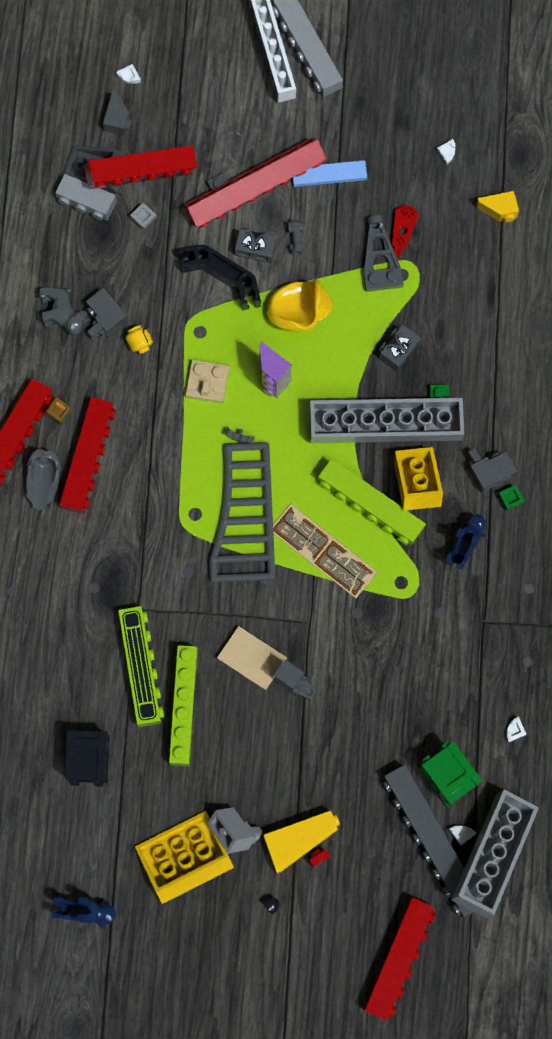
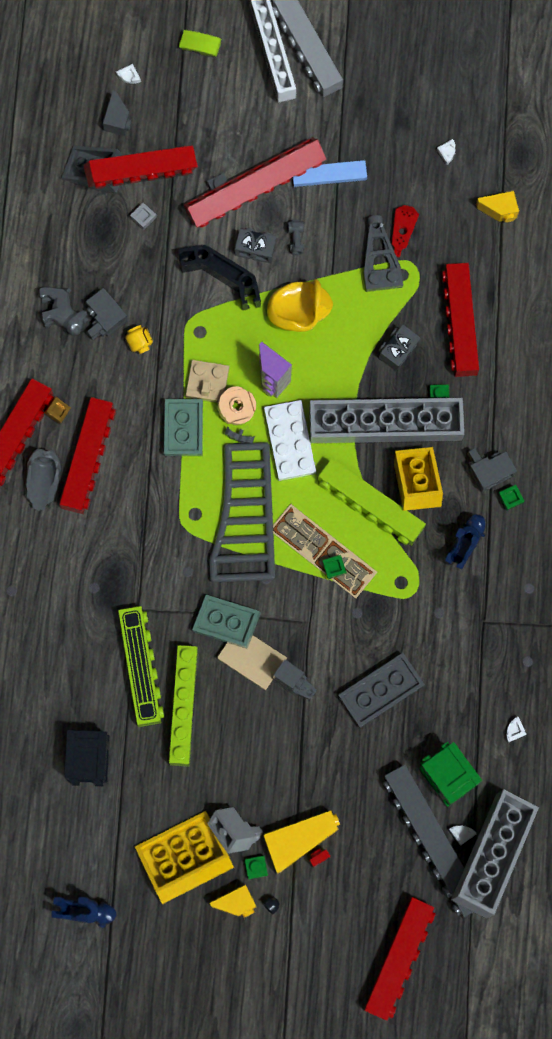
(85, 198): light grey brick -> none
(183, 427): none -> sand green plate
(200, 43): none -> lime slope
(226, 621): none -> sand green plate
(236, 903): none -> yellow slope
(242, 397): none -> light nougat plate
(256, 867): none -> green plate
(290, 440): none -> white plate
(334, 567): none -> green plate
(381, 690): none -> dark grey plate
(461, 319): none -> red brick

